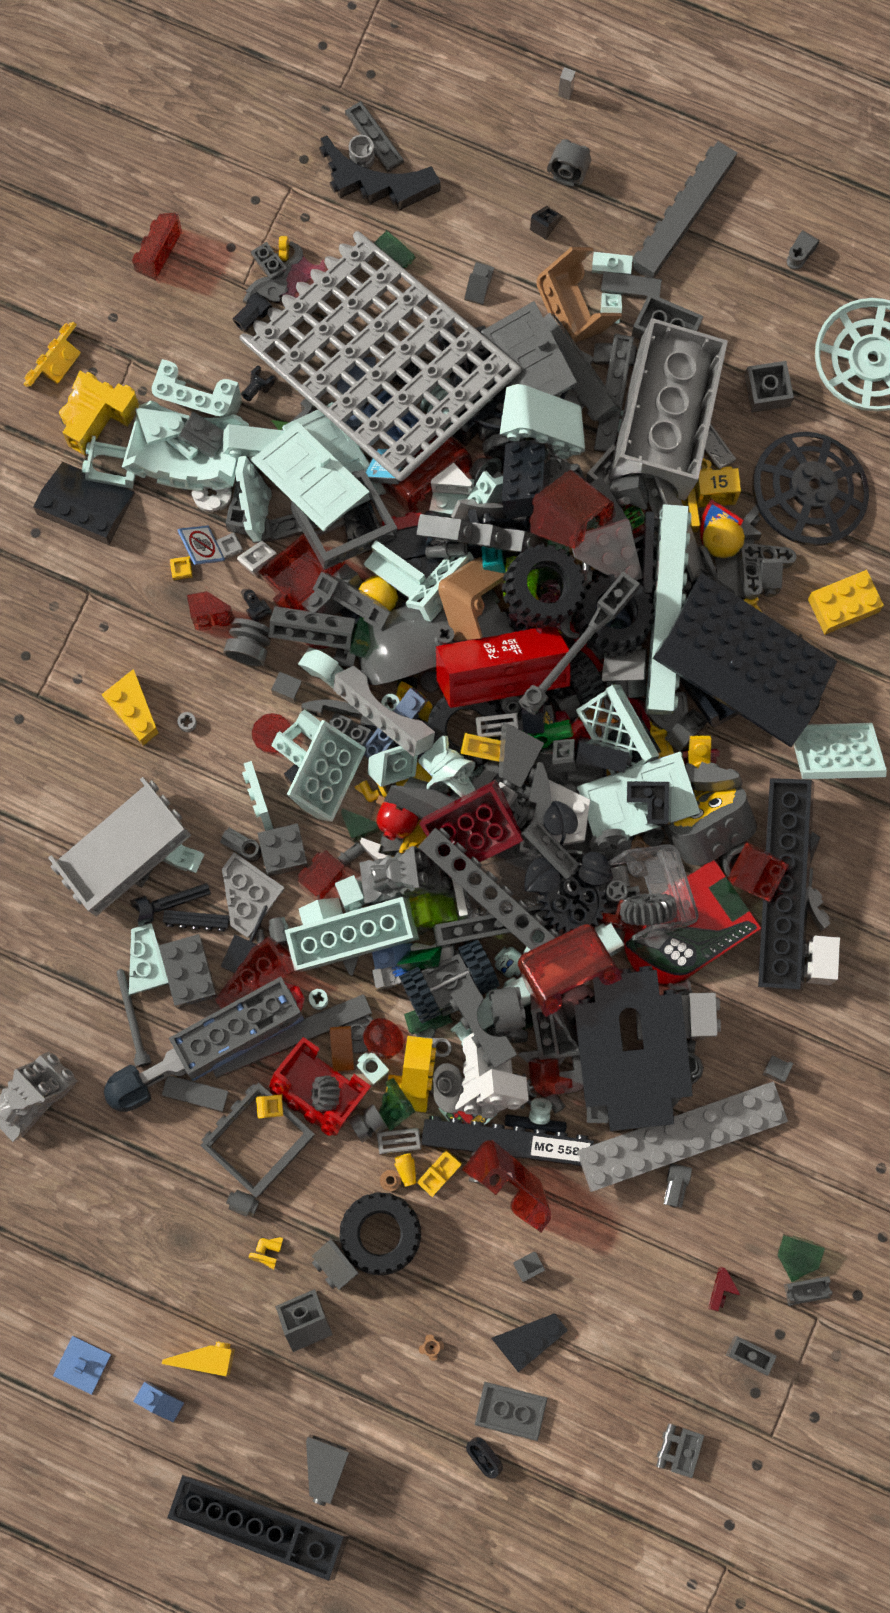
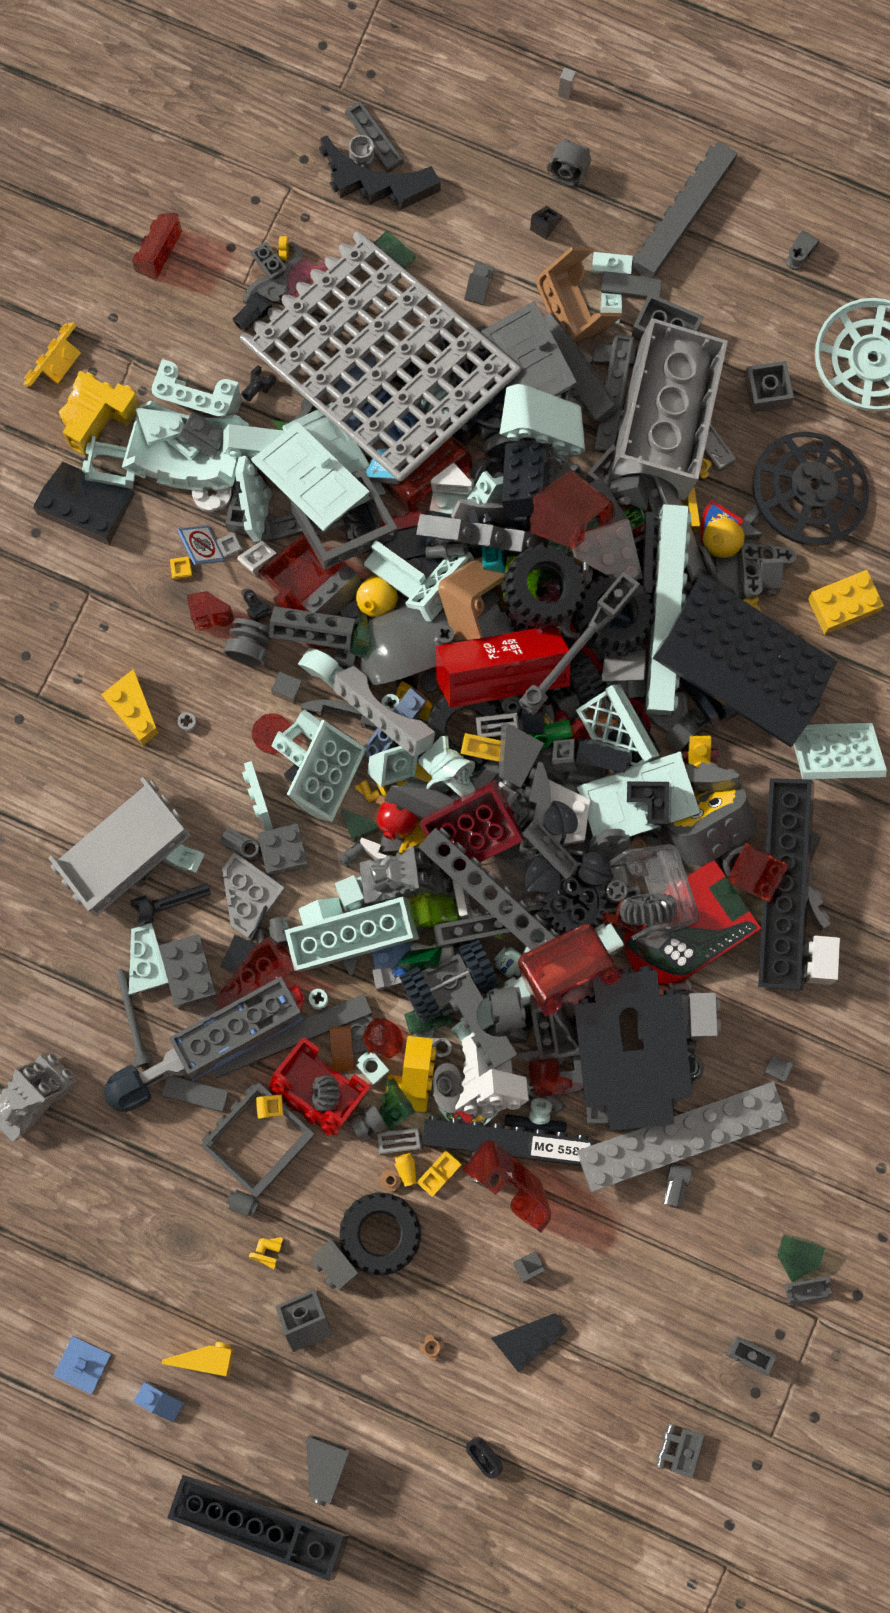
(196, 920): black piece -> none
(321, 875): clear red brick -> none
(353, 599): dark grey slope -> none
(353, 730): dark grey slope -> none
(511, 1411): dark grey tile -> none
(659, 736): yellow slope -> none
(718, 485): yellow brick -> none
(722, 1283): dark red slope -> none

